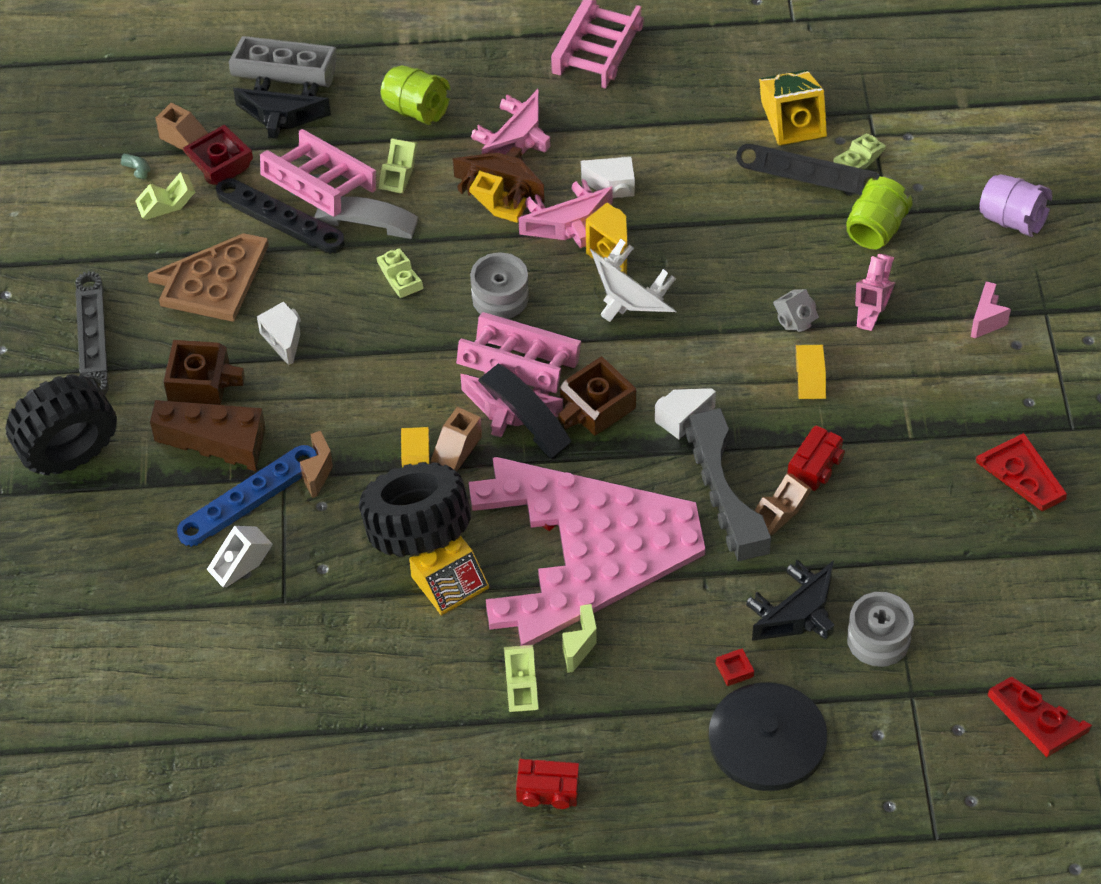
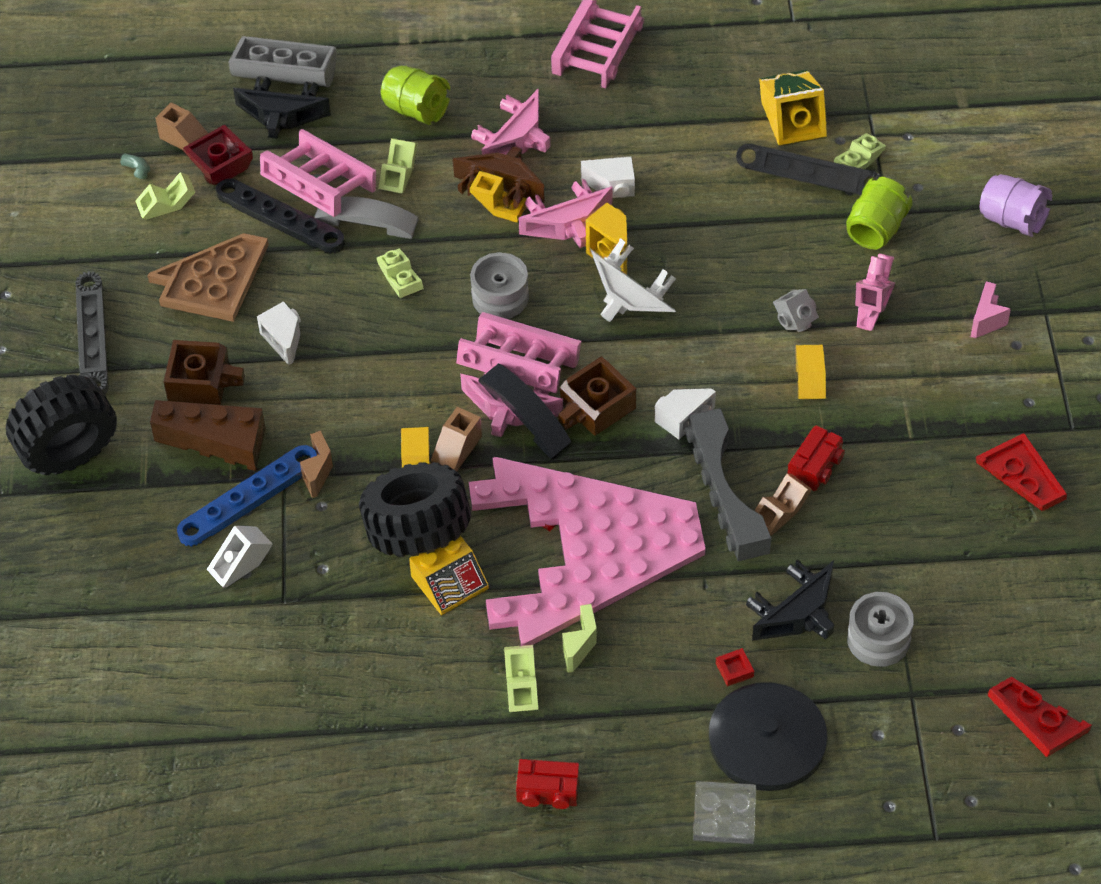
(724, 812): none -> clear plate

